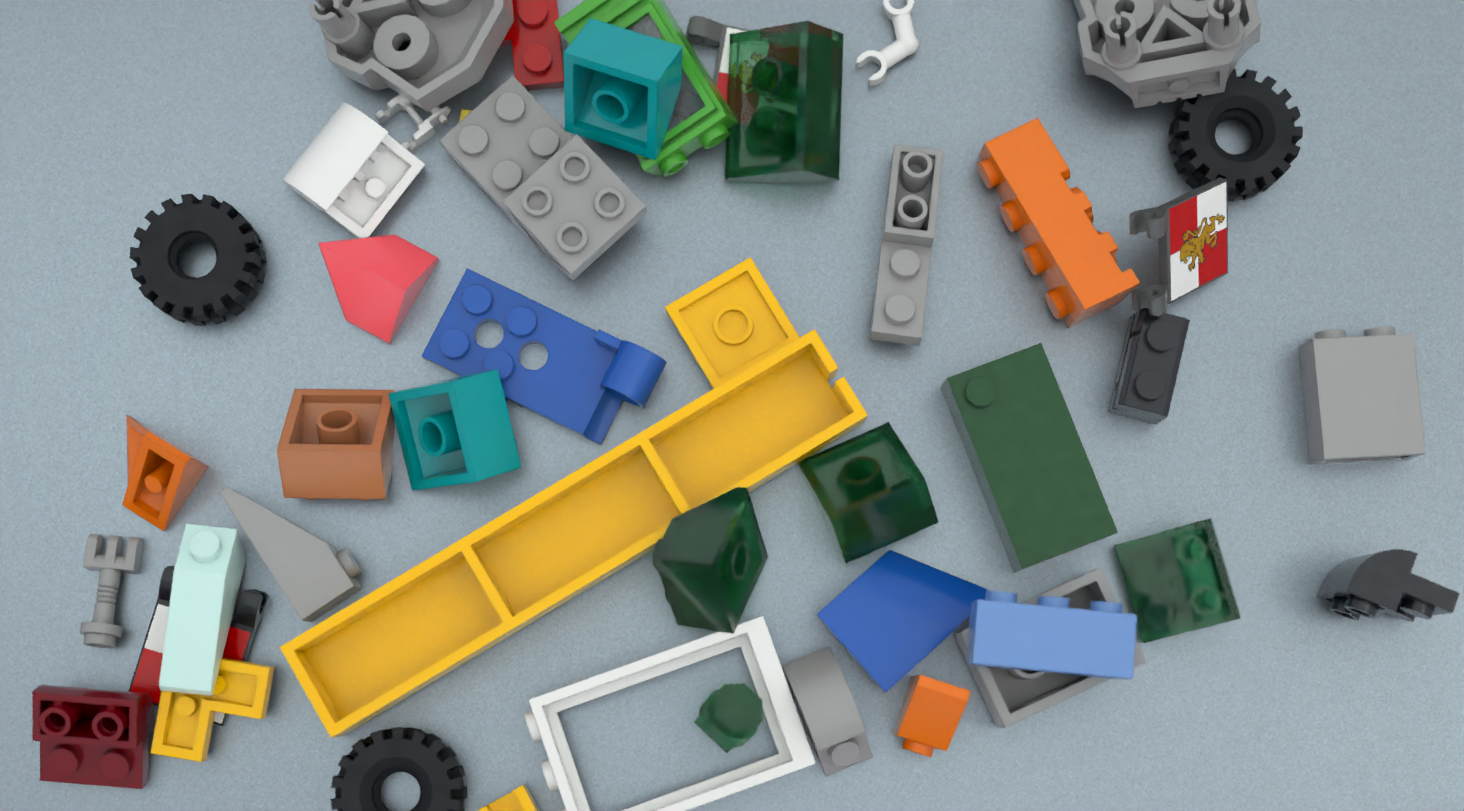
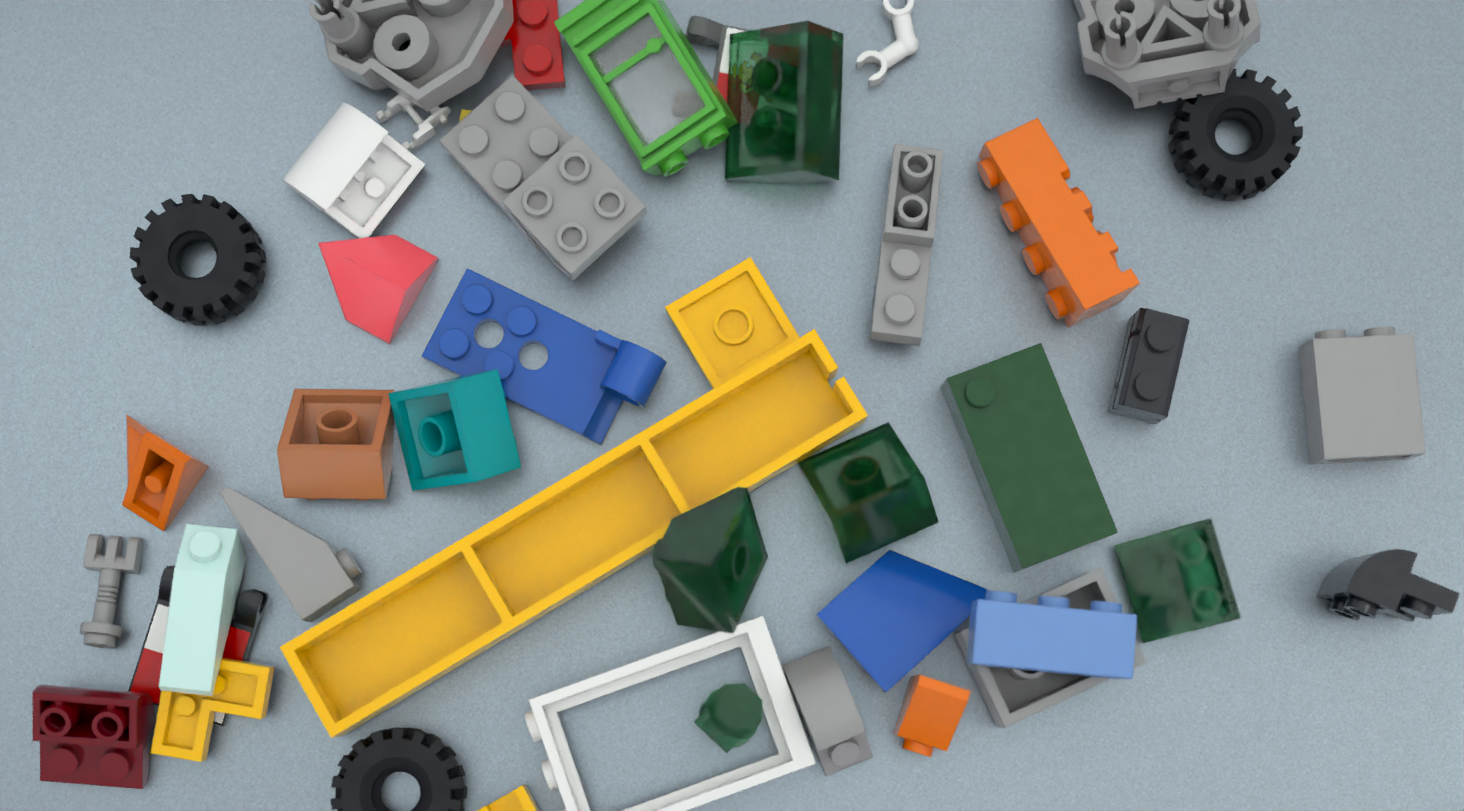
(621, 87): teal slope -> none
(1191, 244): flag -> none

